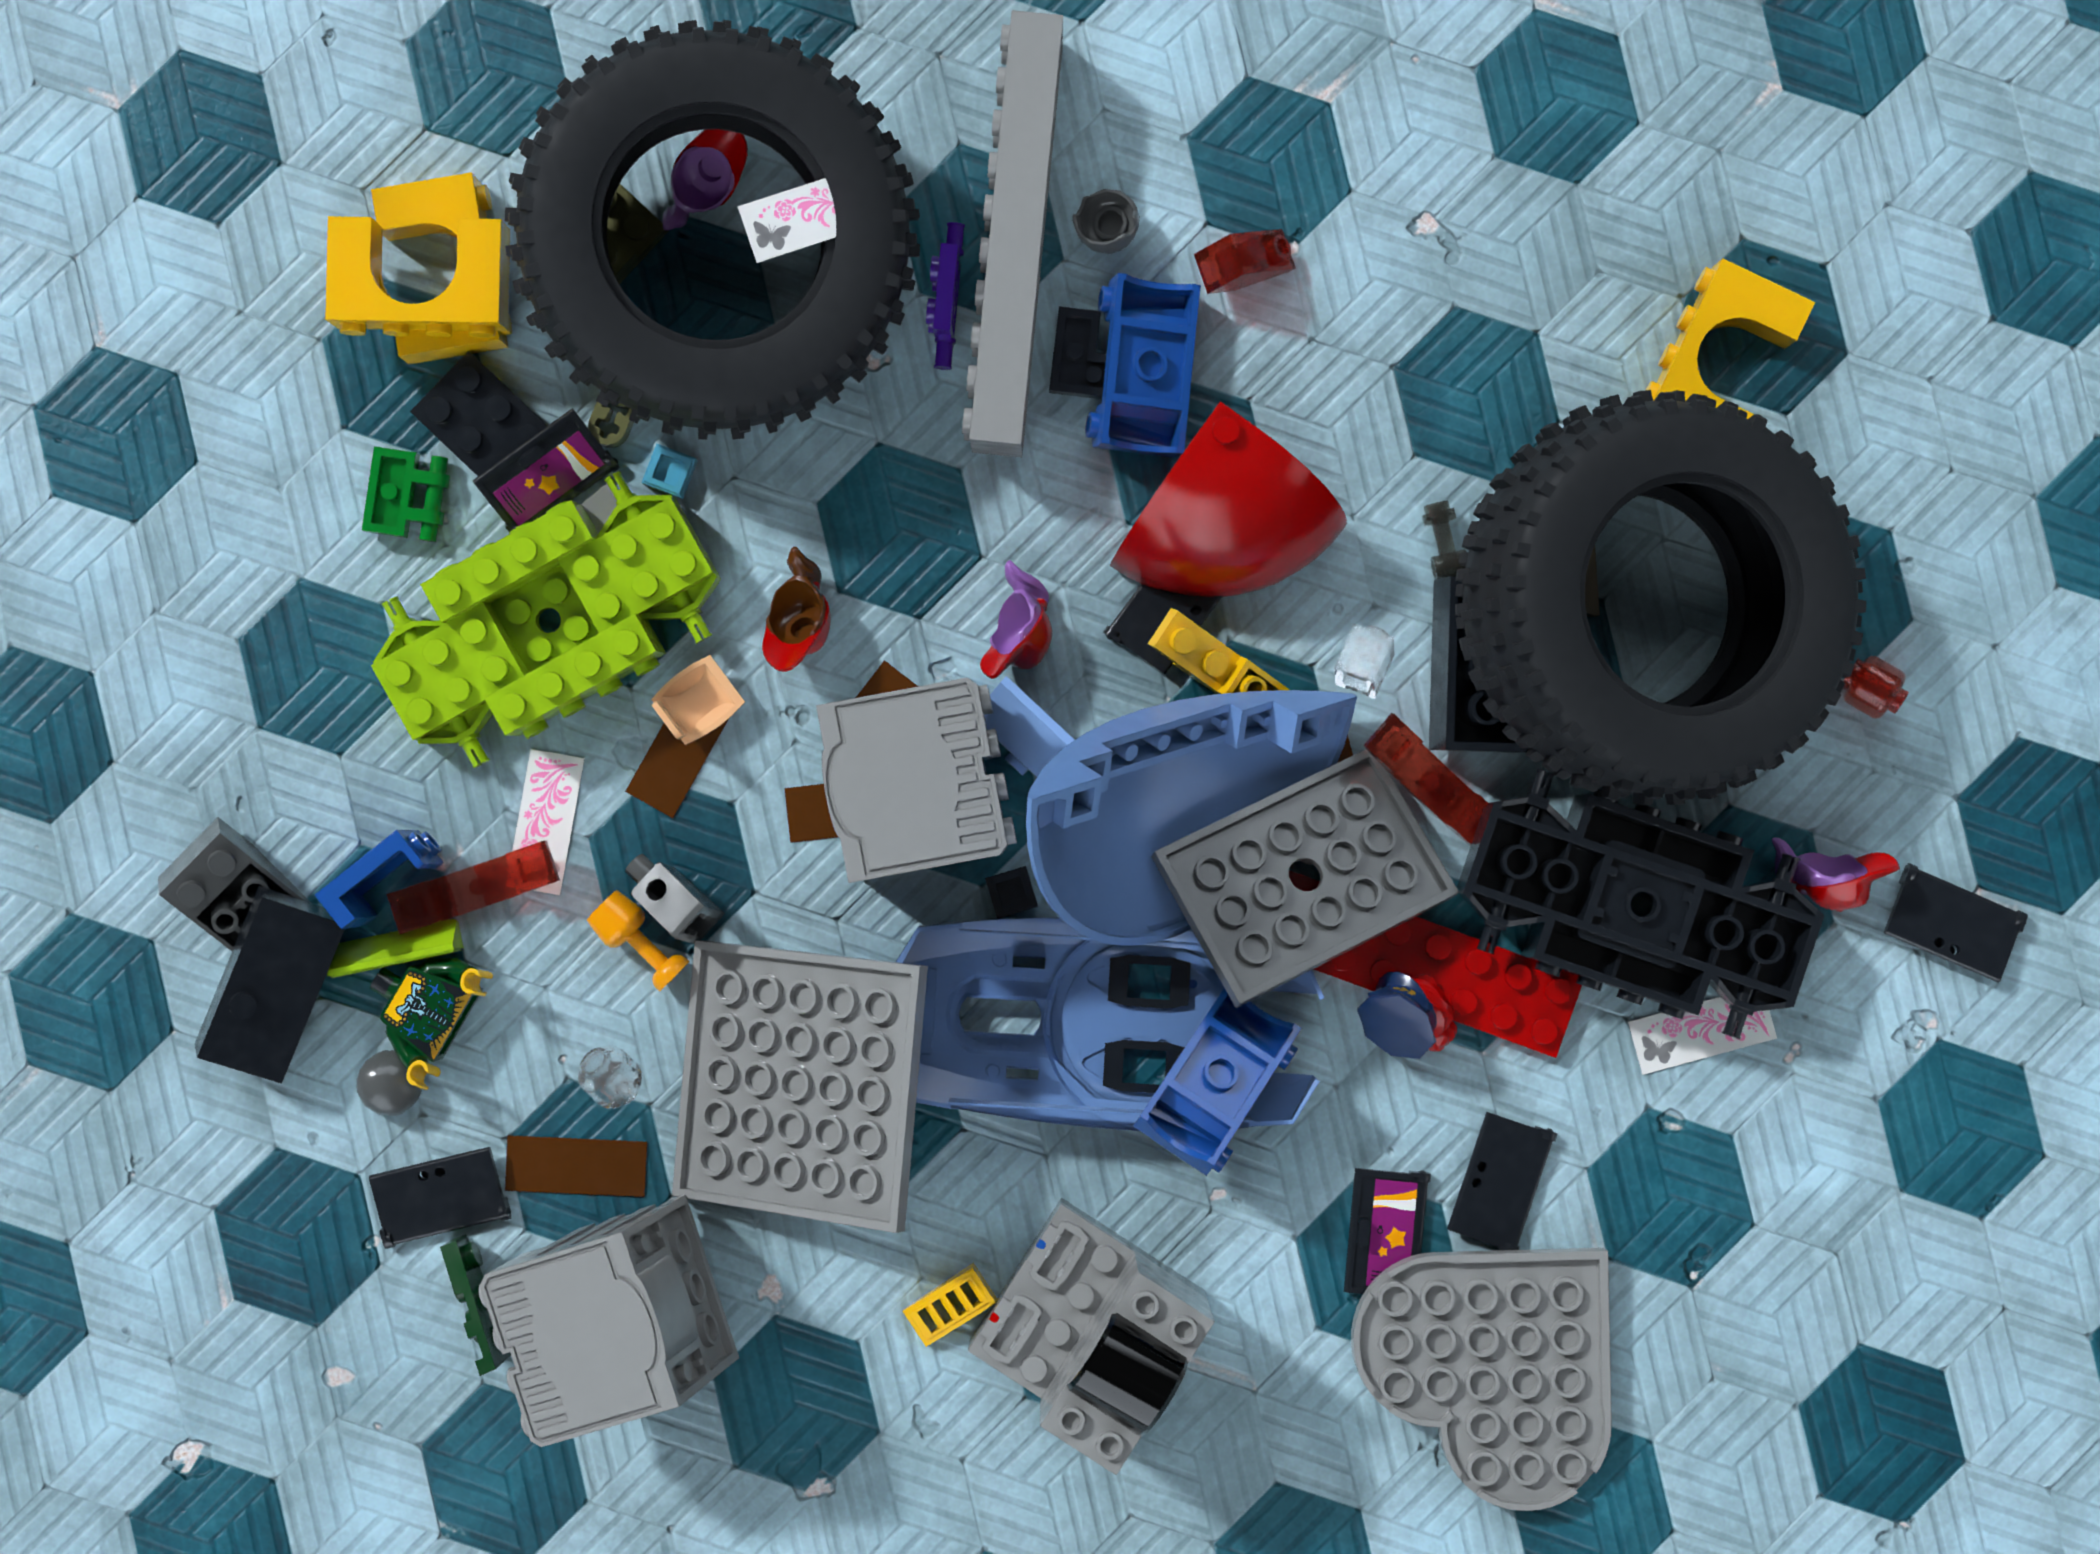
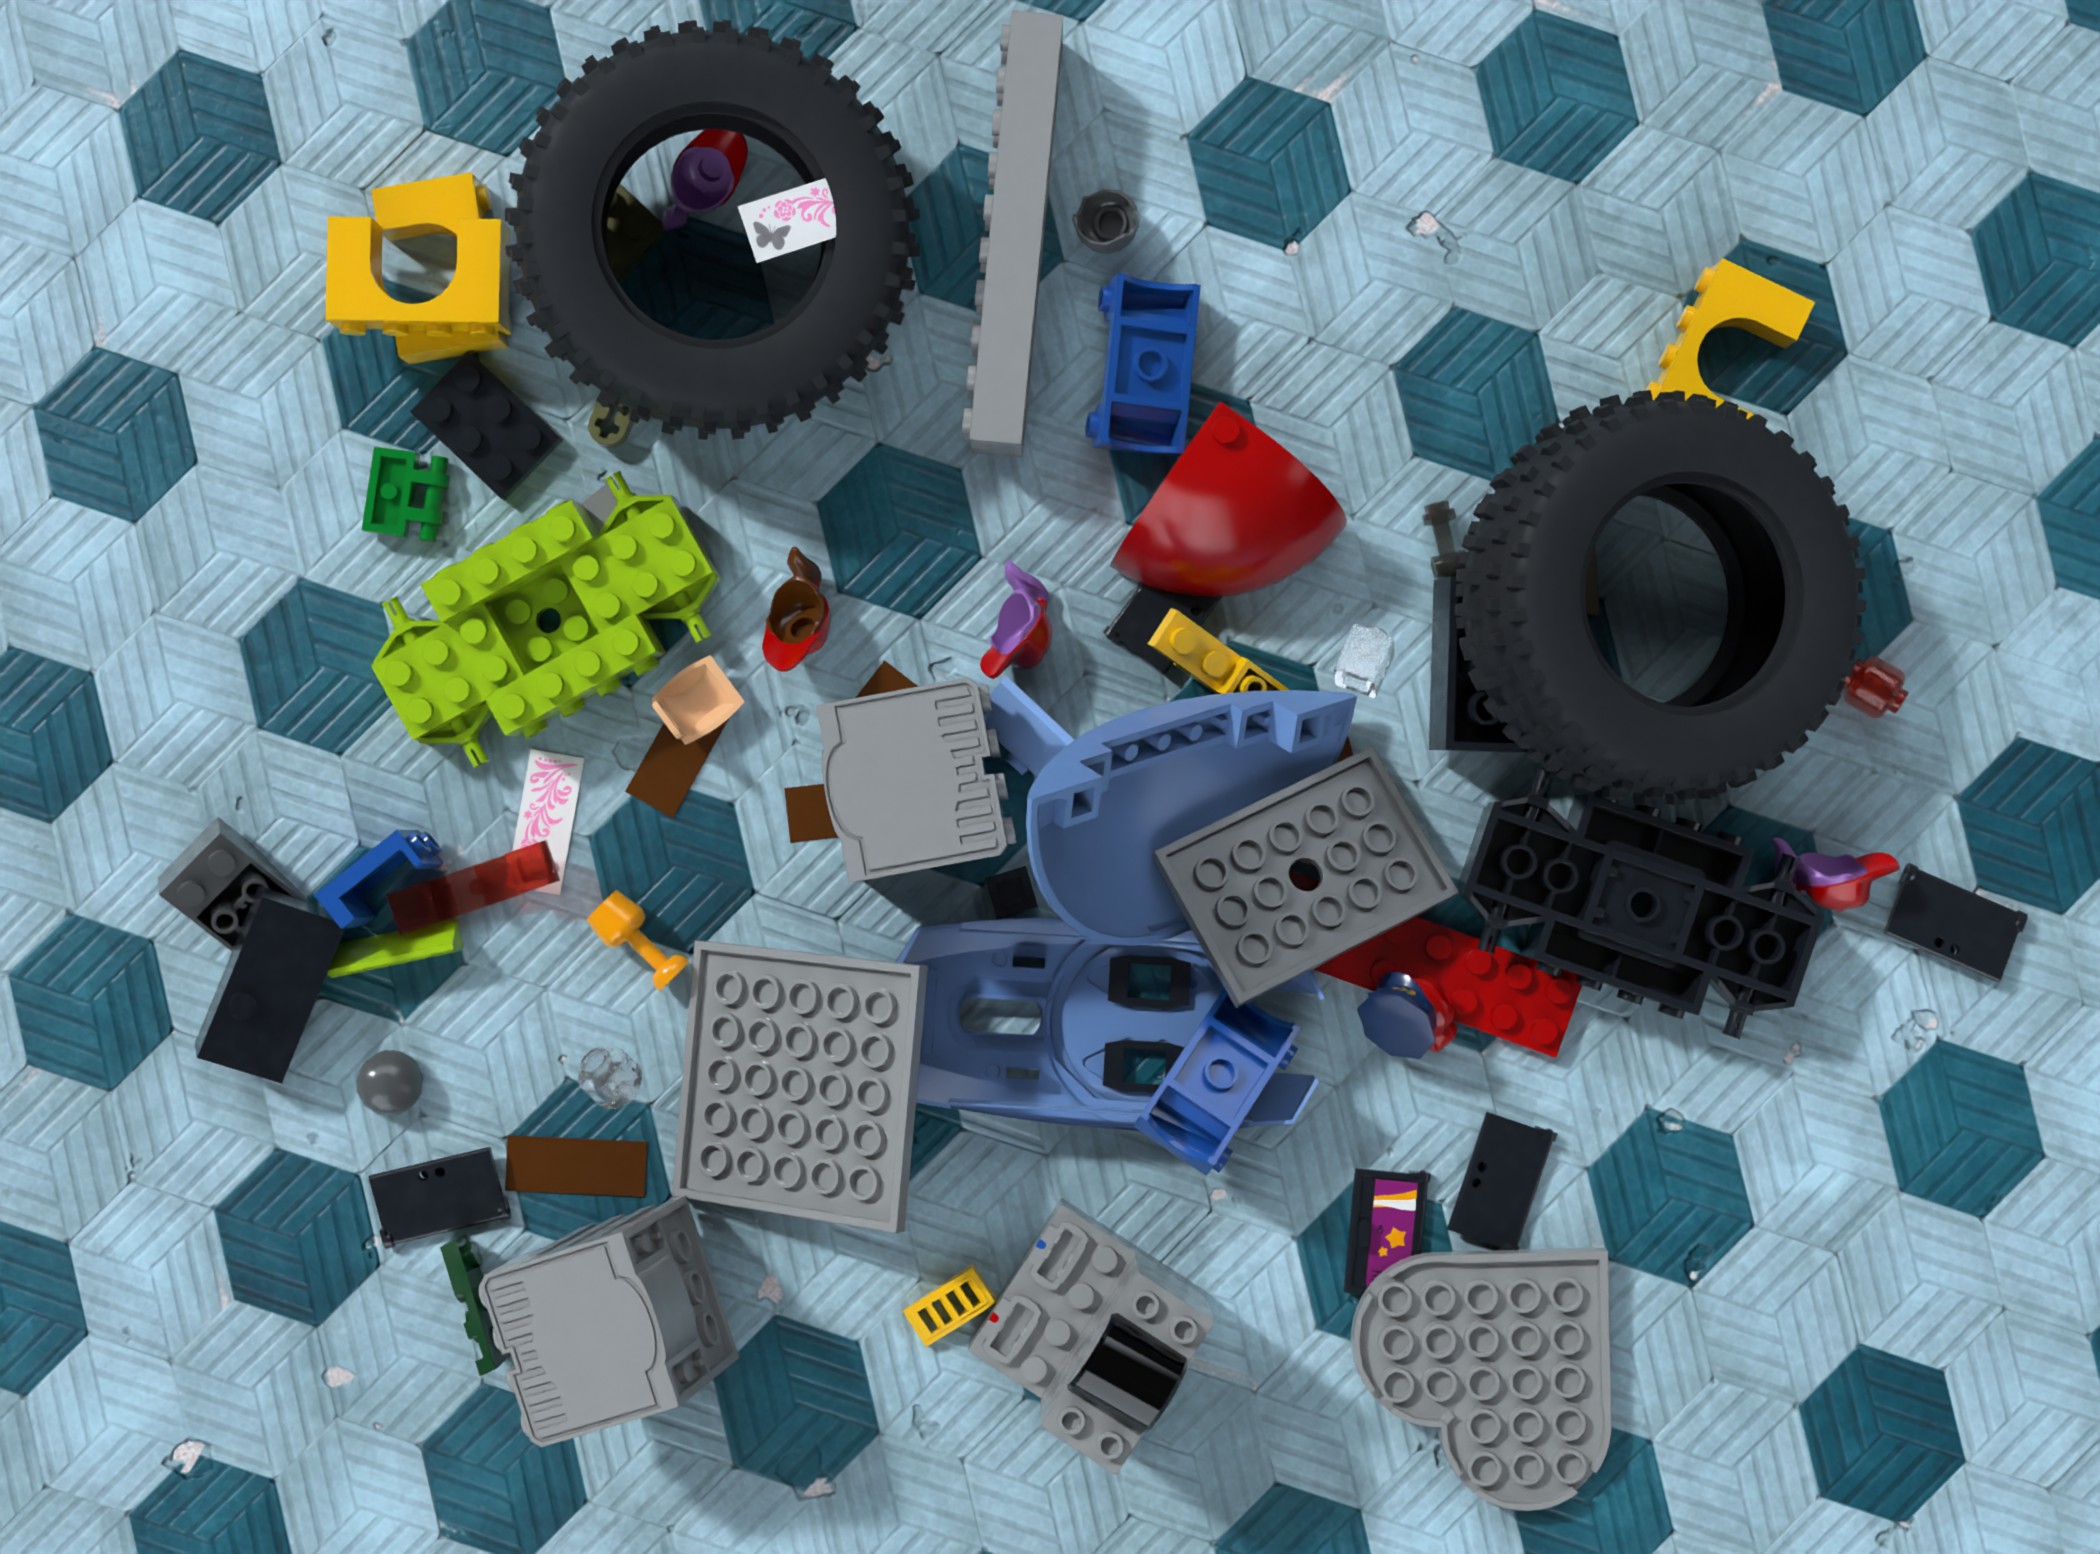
(427, 1010): torso -> none
(548, 475): door -> none
(669, 471): medium azure tile -> none
(683, 908): dark grey torso -> none
(945, 280): dark purple plate -> none
(1075, 364): black plate -> none
(1244, 260): clear red slope -> none
(1426, 777): clear red slope -> none
(1670, 1041): white sticker -> none

